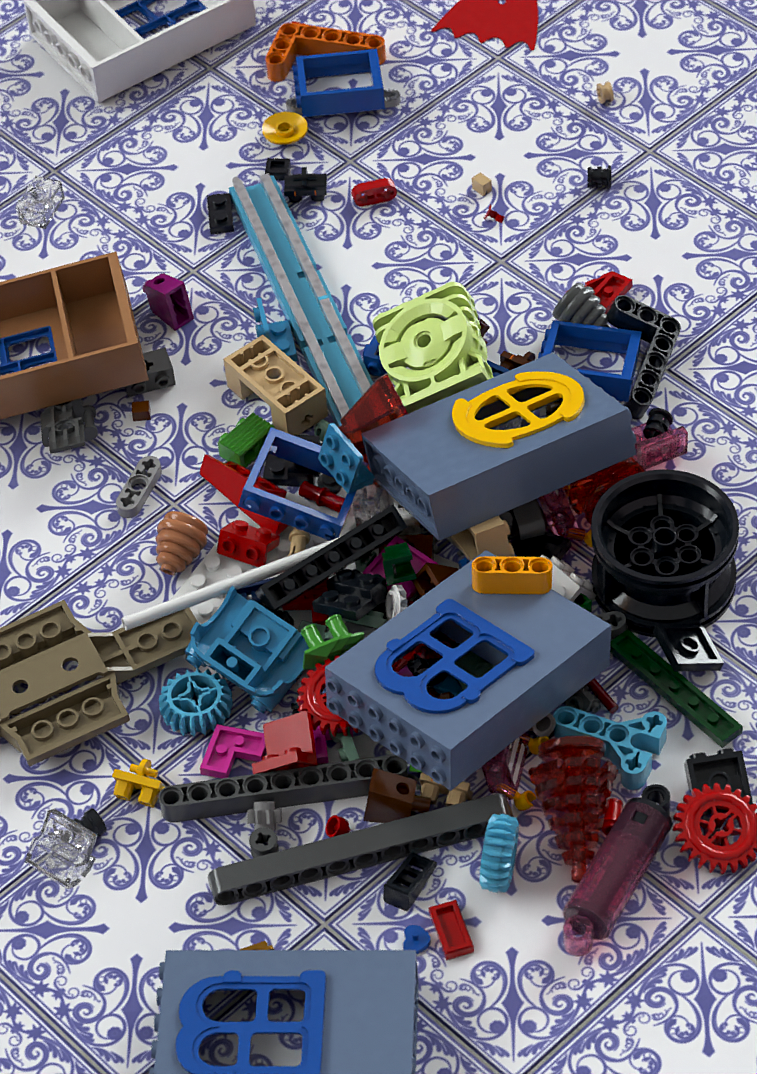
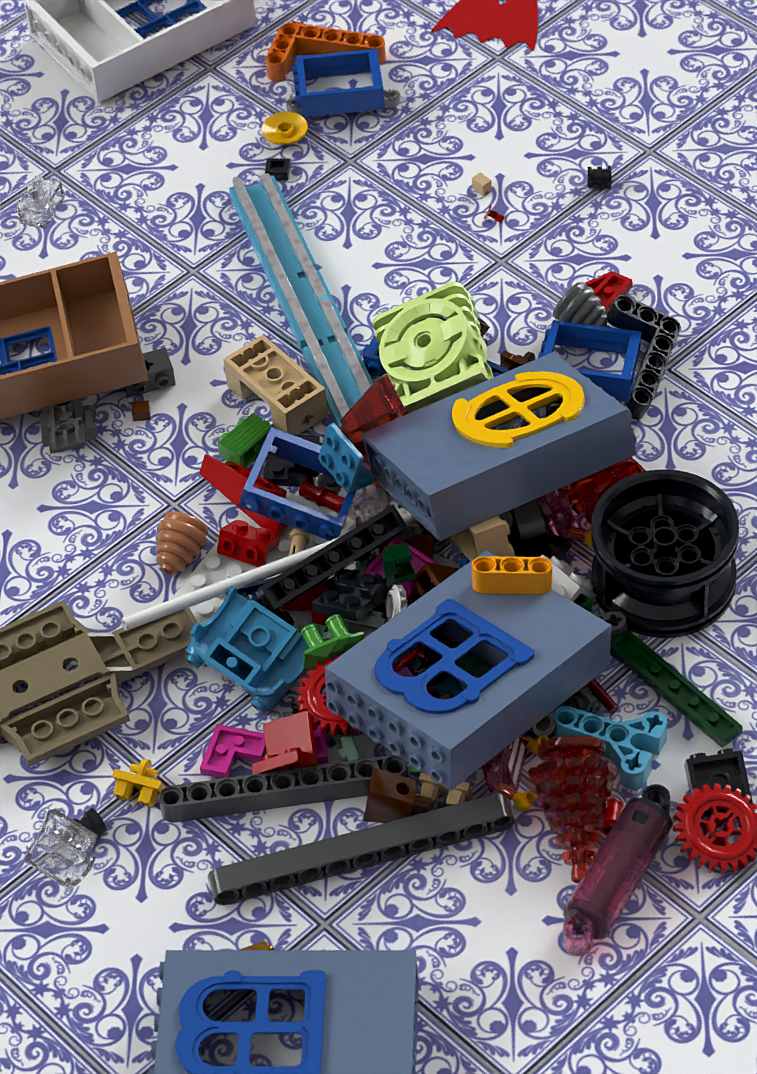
(138, 496): light grey beam -> none
(169, 300): magenta torso -> none
(181, 710): medium azure gear -> none
(220, 213): black plate -> none
(261, 836): dark grey wheel -> none
(264, 815): light grey gear -> none
(278, 332): dark azure bracket -> none
(305, 185): black hips -> none
(321, 428): sand green hinge -> none
(337, 826): red hinge -> none
(374, 192): red beam -> none
(403, 896): black slope -> none
(416, 939): blue piece -> none
(451, 929): red tile -> none
(499, 853): medium azure gear -> none
(604, 92): tan bush -> none
(656, 423): black bush -> none
(661, 447): clear pink bracket -> none
(688, 647): black plate -> none

